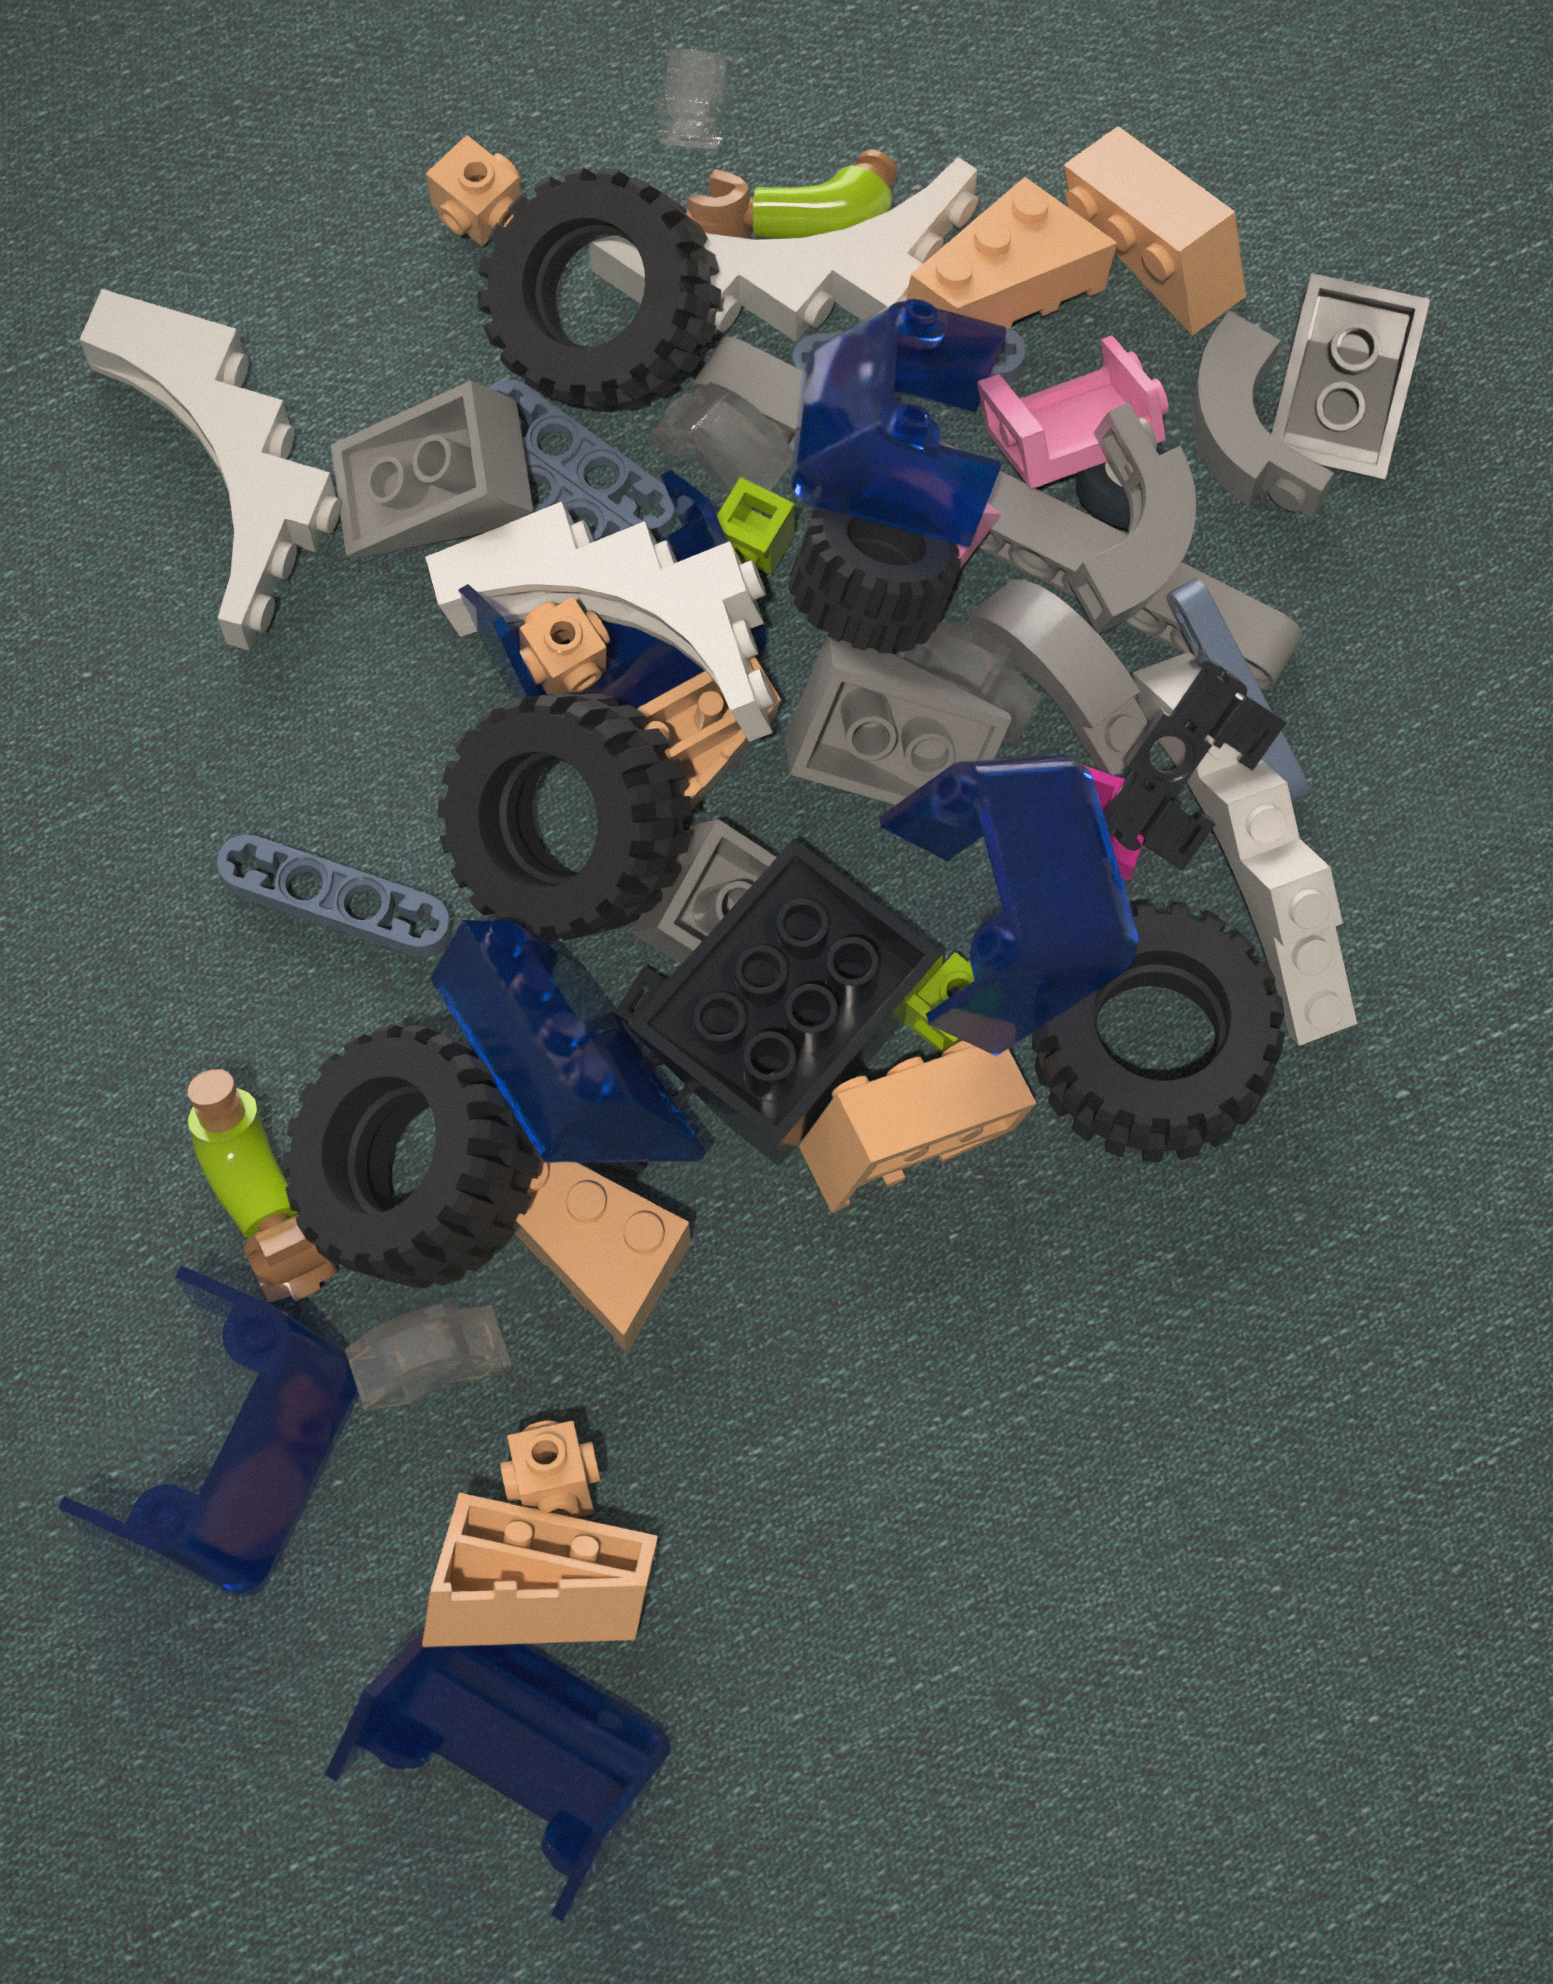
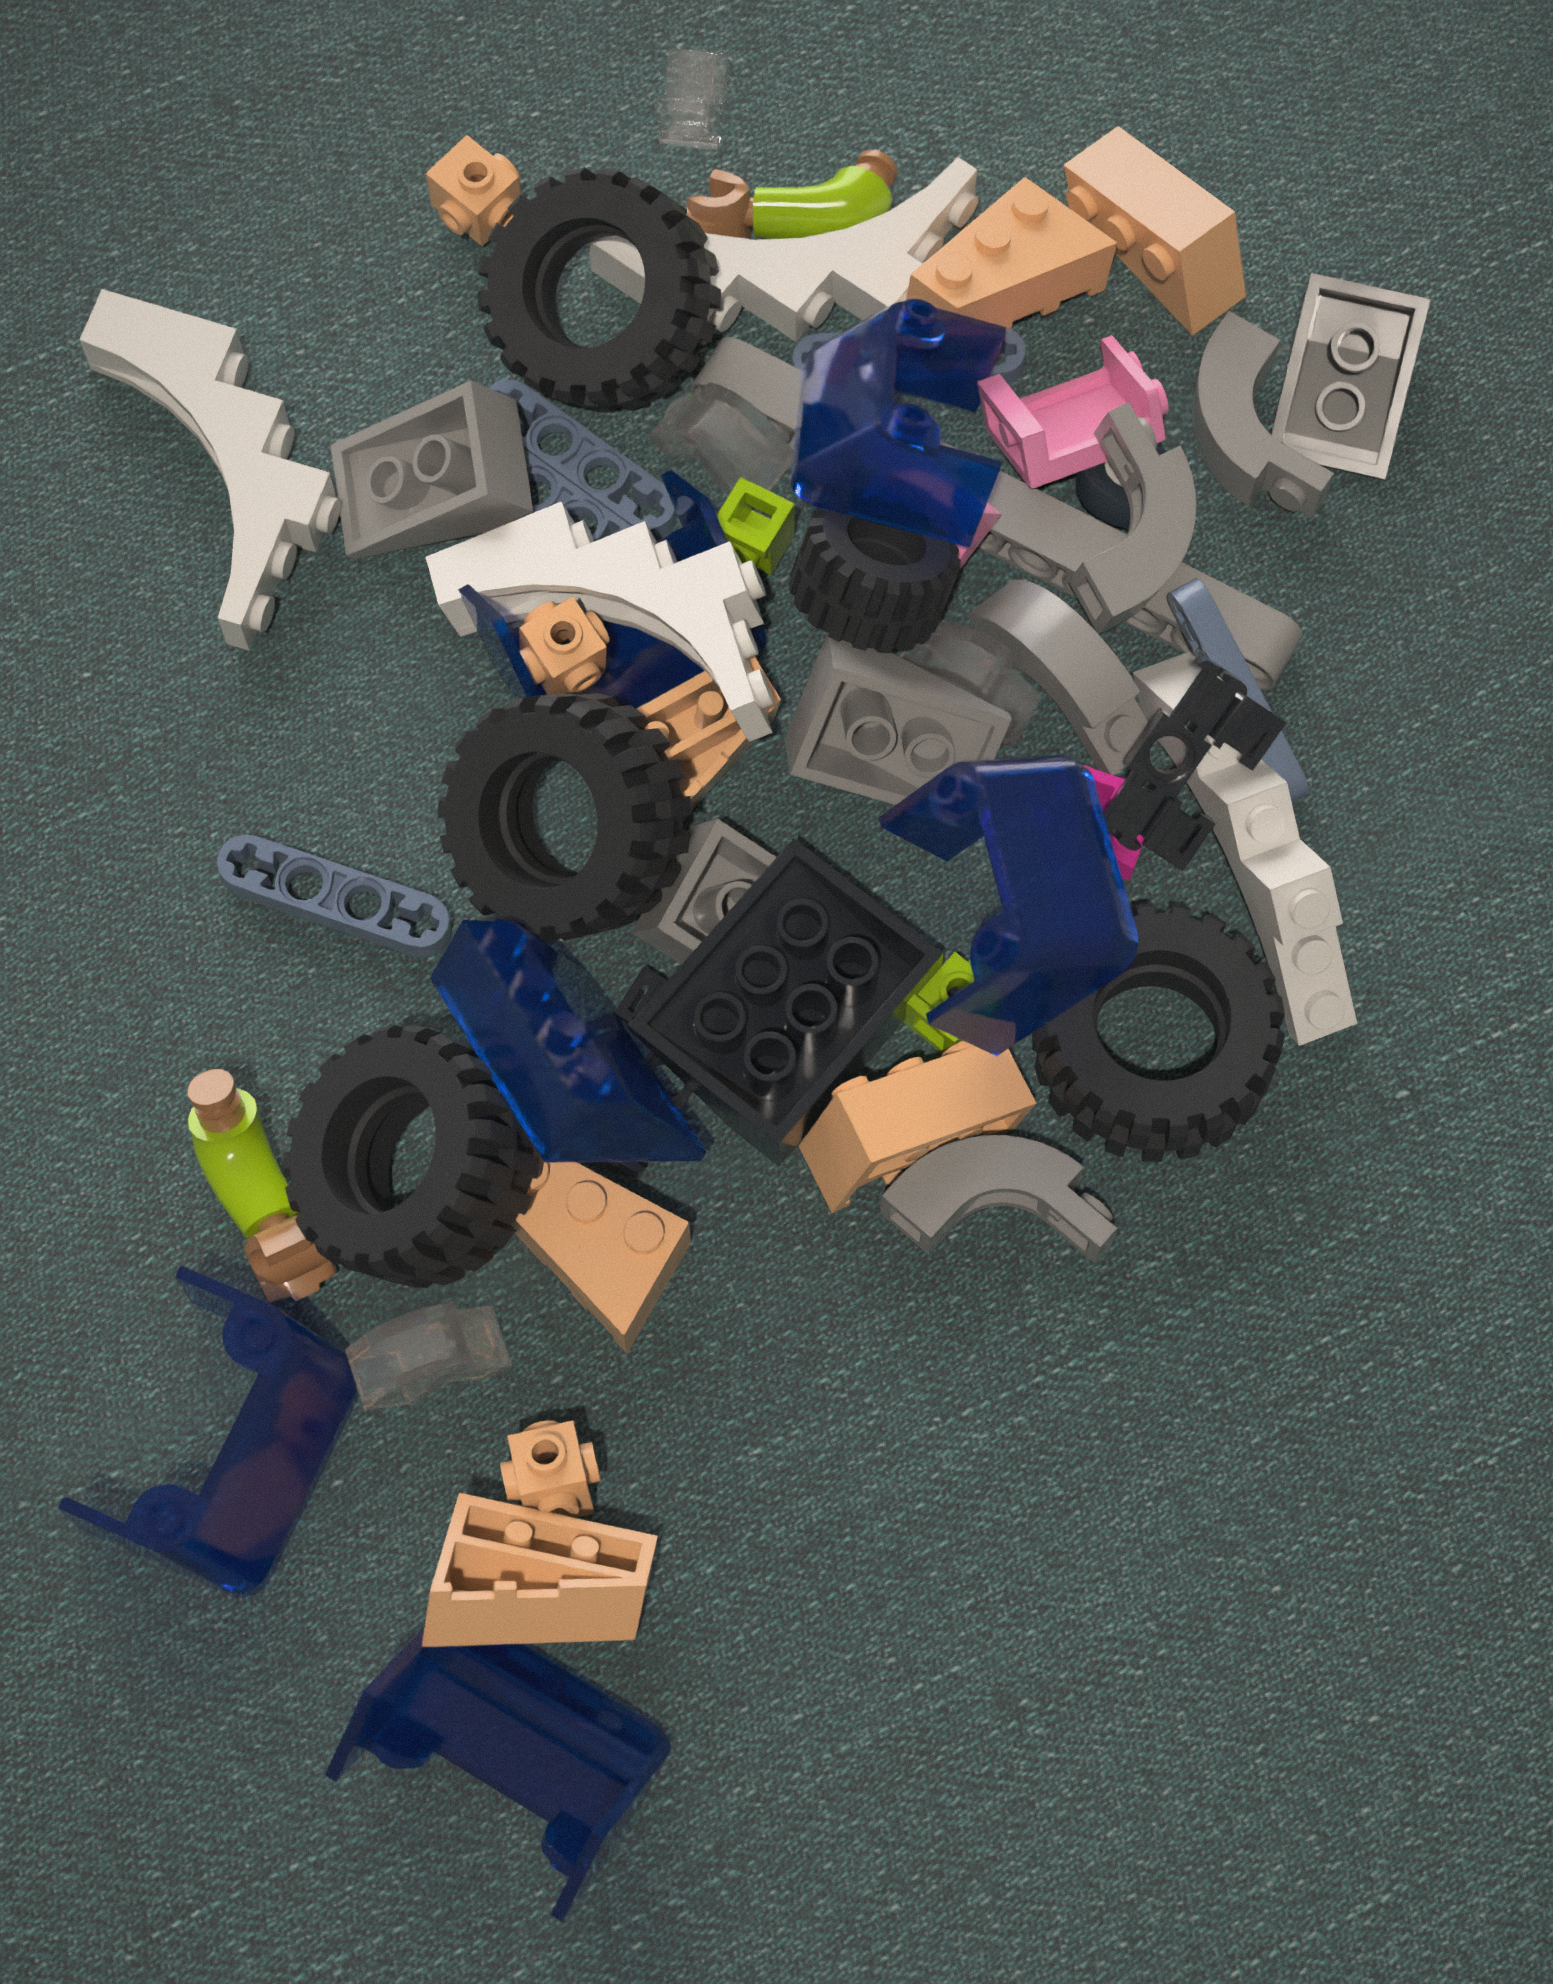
(993, 1173): none -> light grey arch

